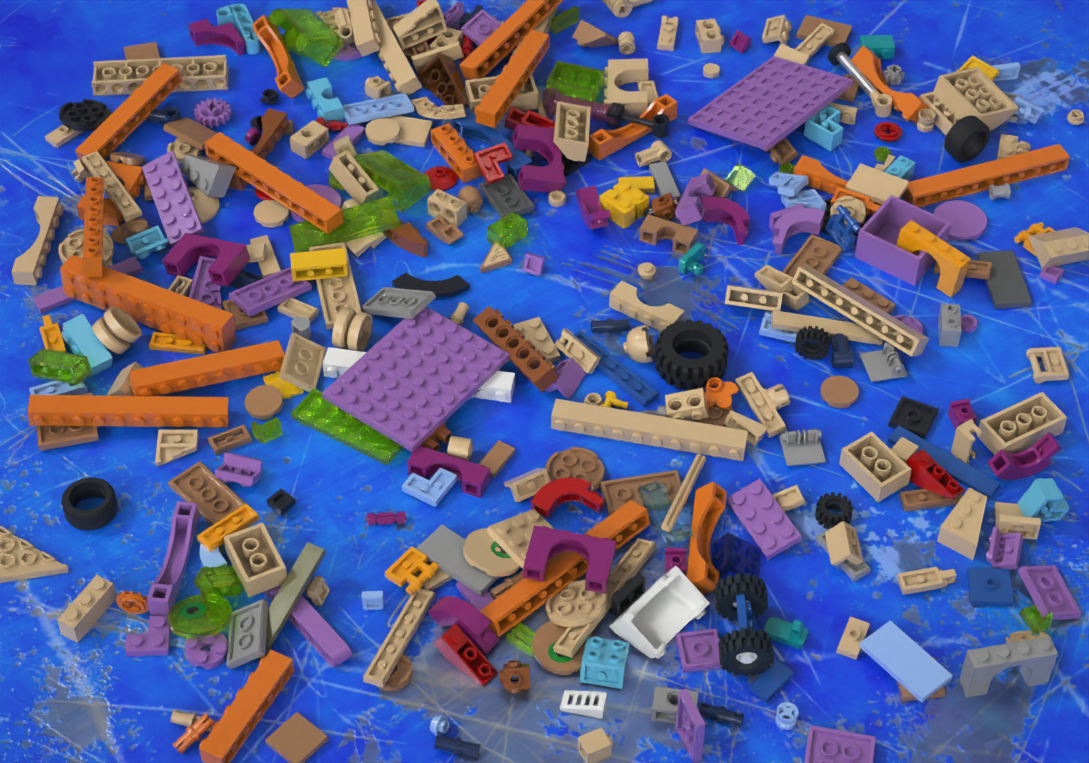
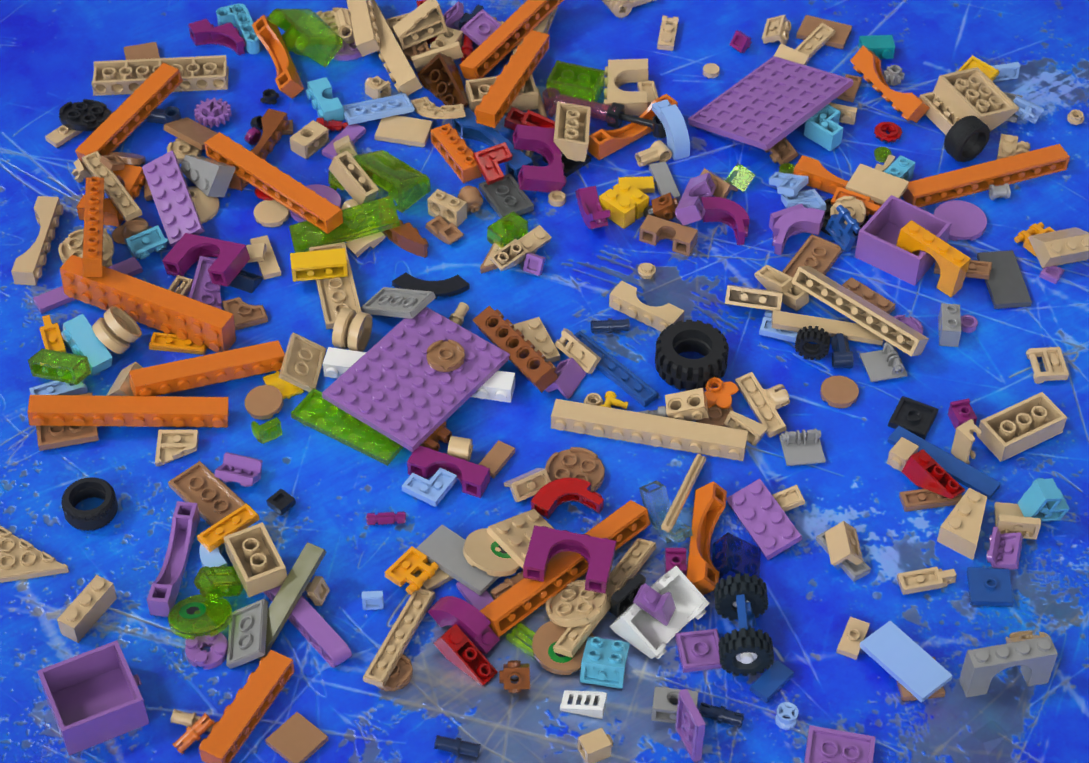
(93, 697): none -> medium lavender container
(112, 162): none -> medium nougat tile
(139, 603): orange gear -> none
(151, 643): medium lavender plate -> none
(230, 442): medium nougat tile -> none
(268, 292): medium lavender tile -> none
(296, 308): tan tile -> none
(301, 327): light grey brick -> none
(382, 131): tan tile -> none
(439, 725): light blue plate -> none
(441, 178): red dish -> none
(445, 355): none -> medium nougat tile
(516, 251): none -> tan slope
(565, 20): clear neon green tile -> none
(592, 36): medium nougat slope -> none
(620, 491): medium nougat tile -> none
(626, 43): tan wheel -> none
(640, 345): tan cylinder -> none
(655, 604): none -> medium lavender slope
(675, 128): none -> light blue arch
(691, 259): teal piece -> none
(709, 36): tan brick -> none
(786, 633): teal piece -> none
(834, 502): black tyre -> none
(875, 466): tan brick -> none
(882, 102): piece -> none
(926, 120): tan wheel -> none
(1025, 463): magenta arch -> none
(1034, 619): clear neon green plate -> none
(1049, 592): medium lavender tile -> none

